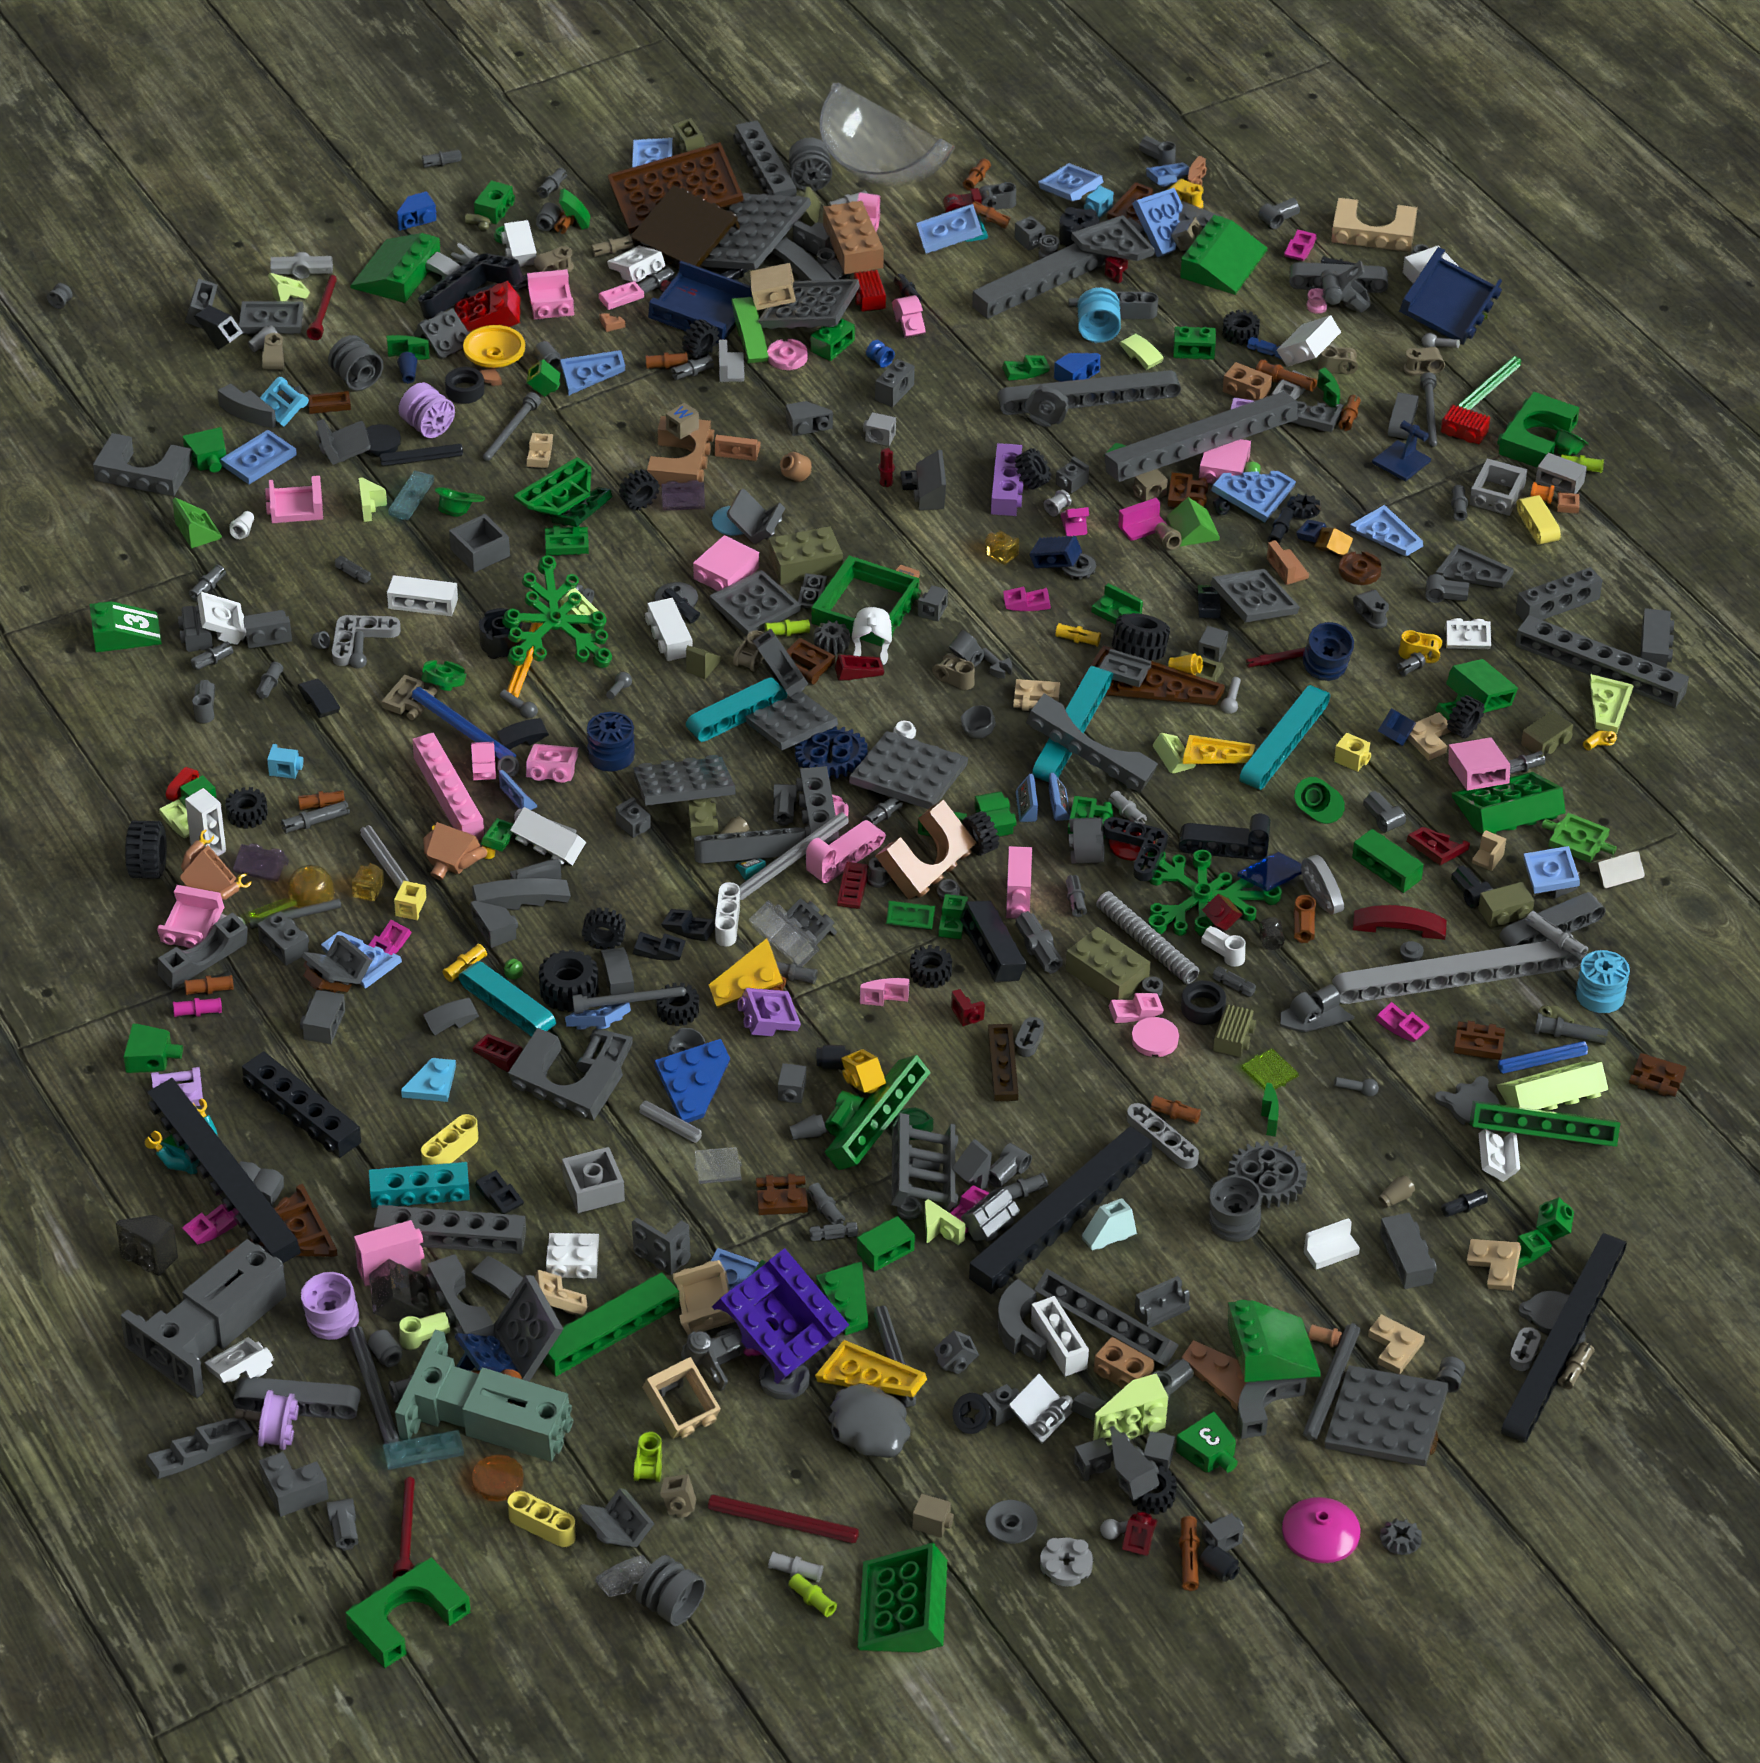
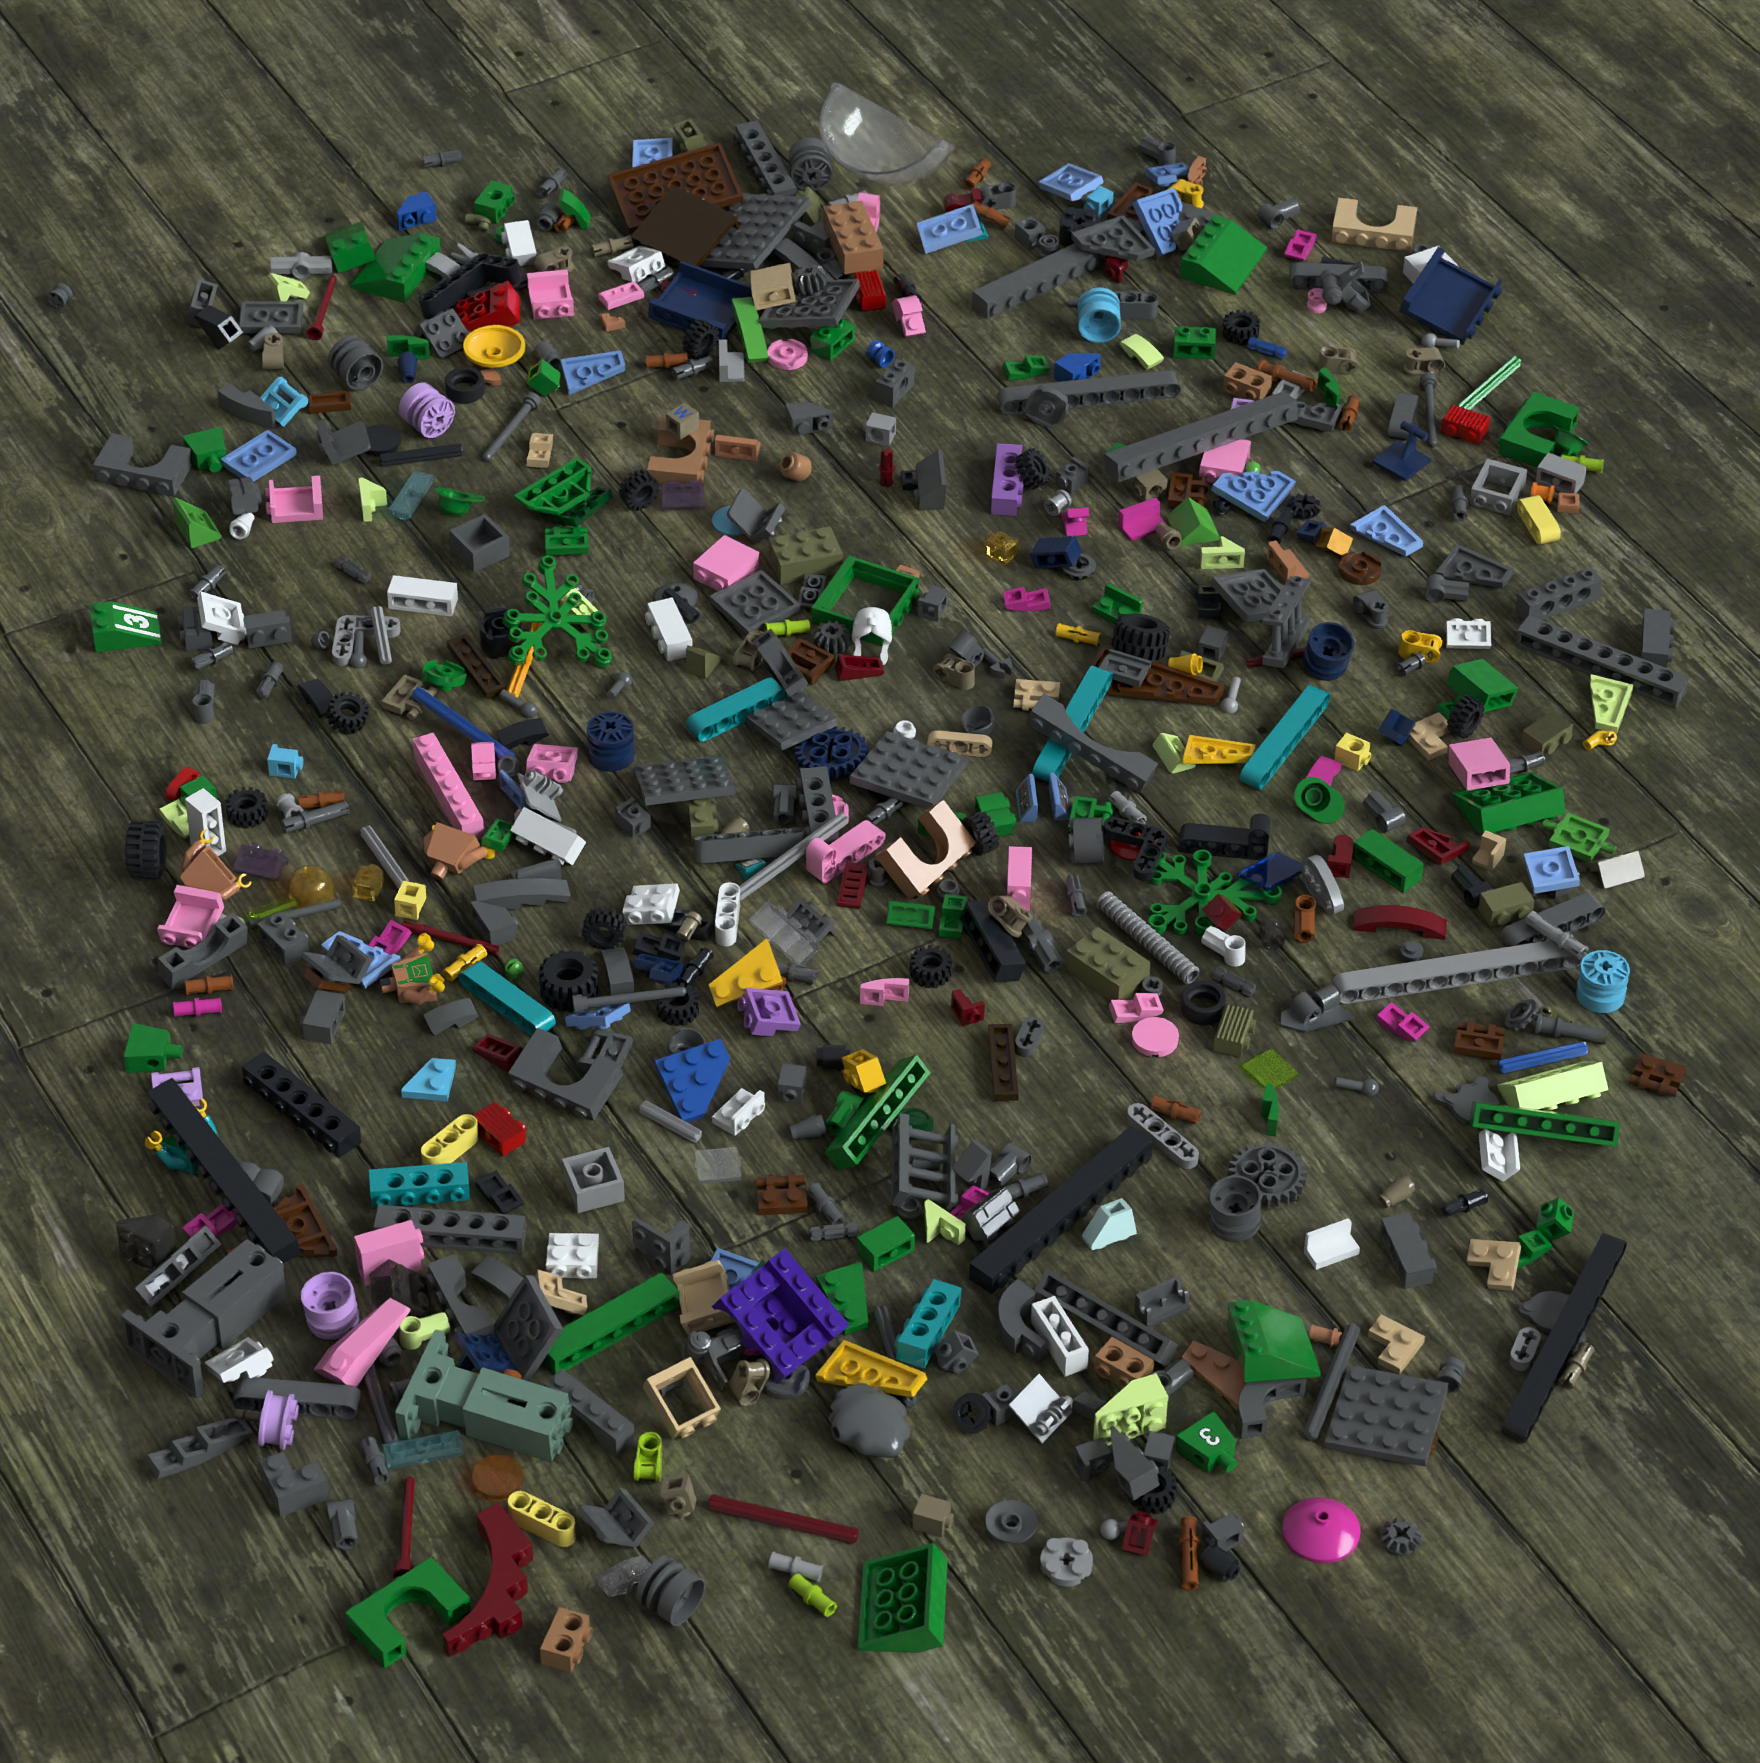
(177, 1266): none -> dark grey slope
(243, 495): none -> dark grey brick
(287, 805): none -> light grey bush
(345, 722): none -> black tyre
(350, 247): none -> green slope
(357, 1350): none -> bright pink wedge
(375, 1460): none -> dark grey pin
(381, 635): none -> light grey axle
(413, 976): none -> torso
(419, 928): none -> dark red piece
(476, 666): none -> dark brown plate
(500, 1129): none -> red brick
(507, 1583): none -> dark red arch
(541, 793): none -> light grey hinge
(565, 1640): none -> medium nougat brick
(609, 1426): none -> dark grey arch
(651, 904): none -> white plate
(661, 969): none -> dark blue plate
(688, 927): none -> dark tan pin
(696, 967): none -> black pin
(739, 1111): none -> white bracket
(749, 1380): none -> dark tan piece
(809, 279): none -> dark grey gear
(928, 1323): none -> teal brick
(967, 738): none -> tan beam
(1013, 915): none -> dark tan piece
(1226, 556): none -> yellowish green slope
(1287, 622): none -> dark grey fence
(1308, 341): white brick -> none
(1325, 769): none -> dark pink slope
(1341, 857): none -> dark red leg
(1521, 1014): none -> dark grey gear

